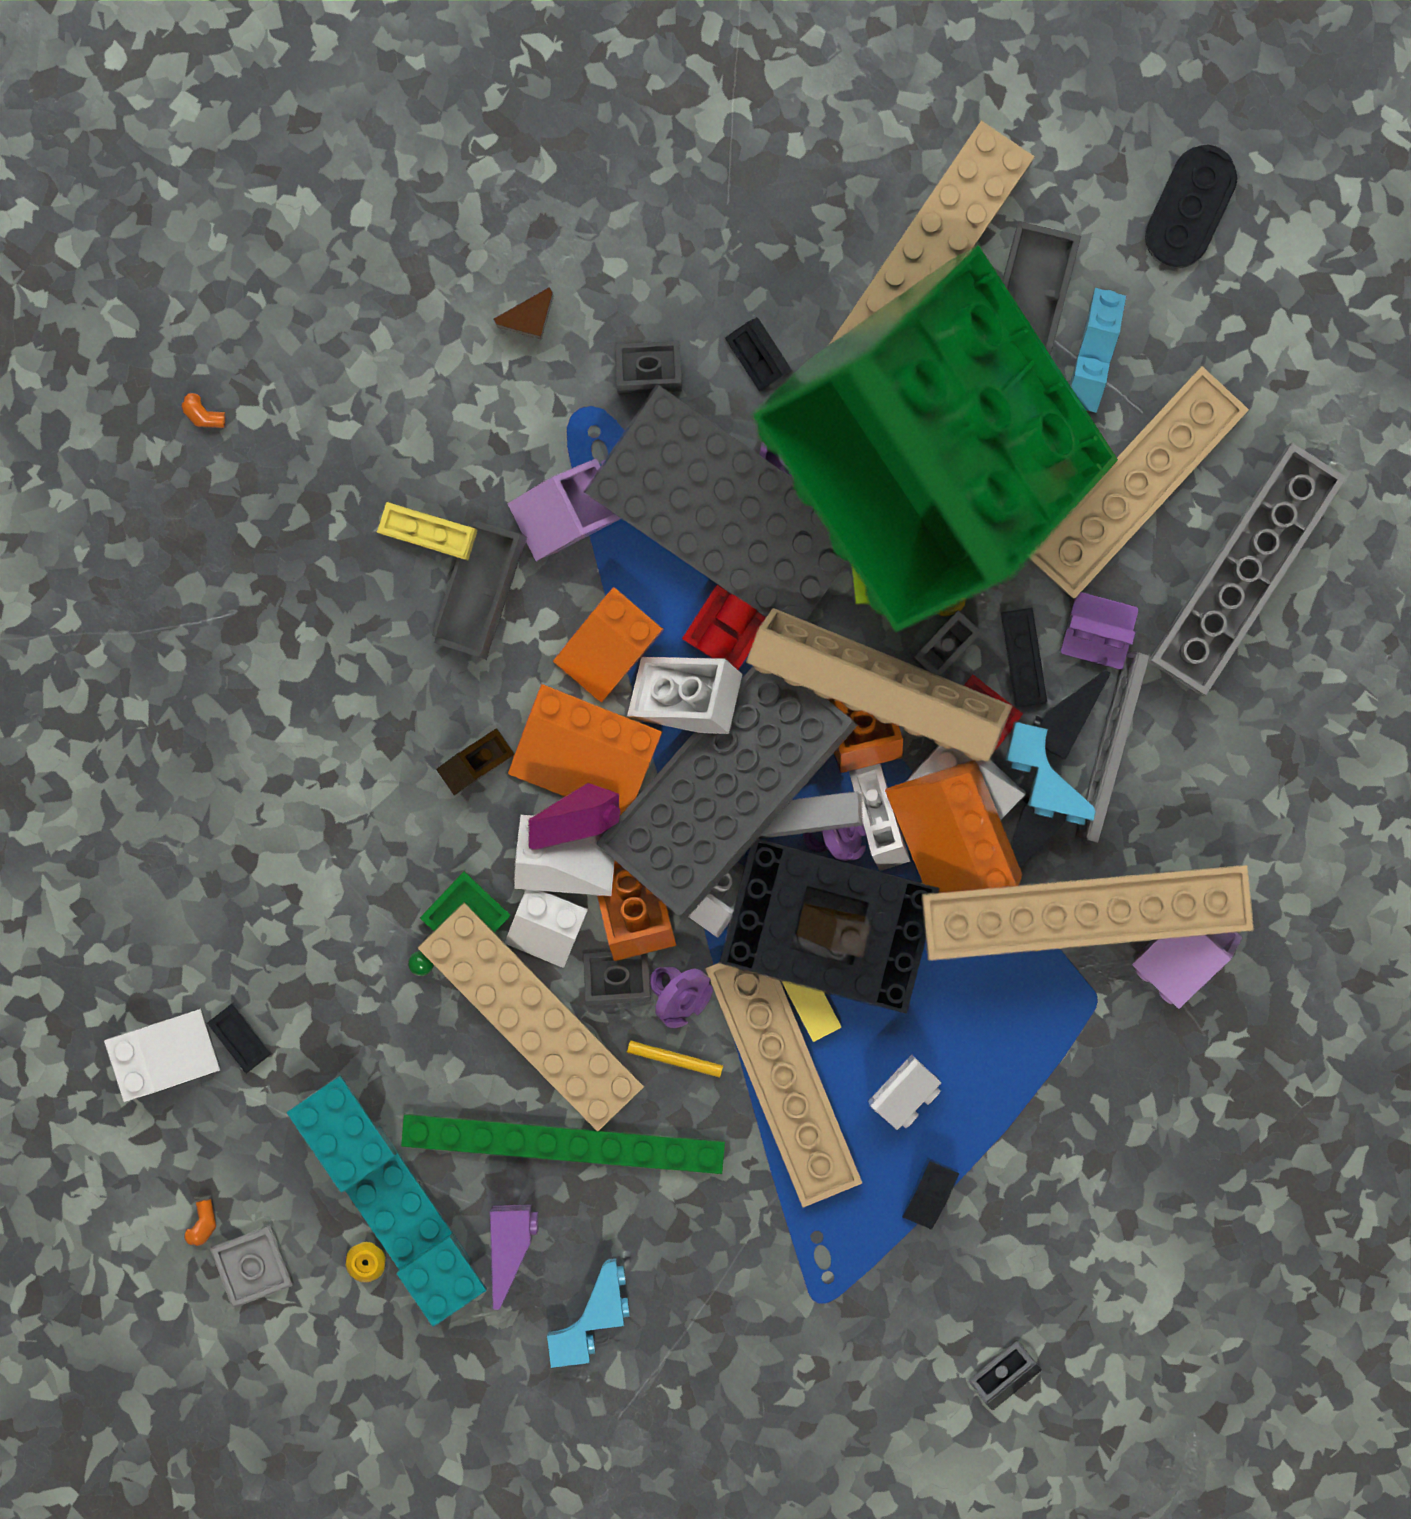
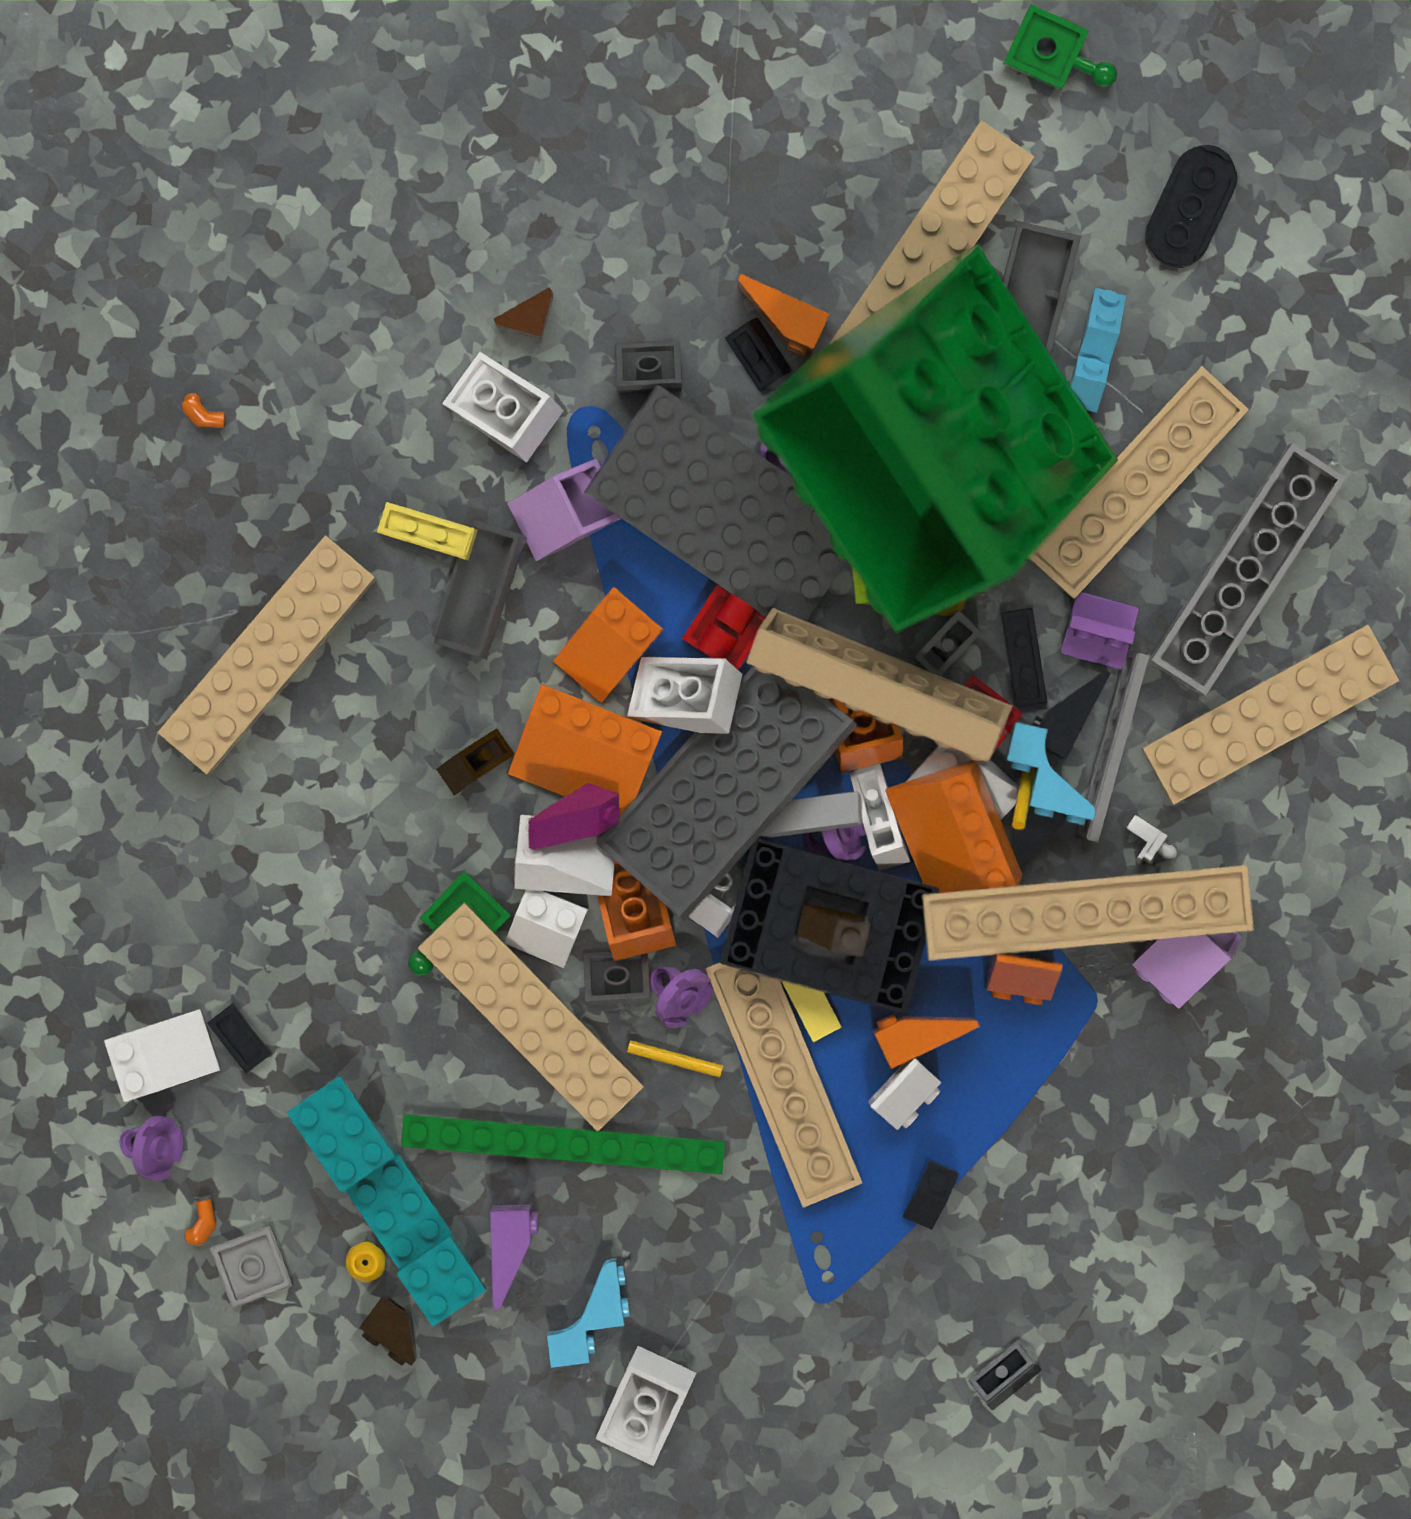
(154, 1147): none -> medium lavender tile
(267, 655): none -> tan brick
(392, 1327): none -> dark brown slope
(503, 406): none -> white slope
(645, 1405): none -> white slope
(788, 317): none -> orange slope
(914, 1035): none -> orange slope
(1023, 799): none -> yellow bar
(1023, 977): none -> orange slope
(1067, 40): none -> green plate
(1155, 841): none -> white piece
(1270, 714): none -> tan plate

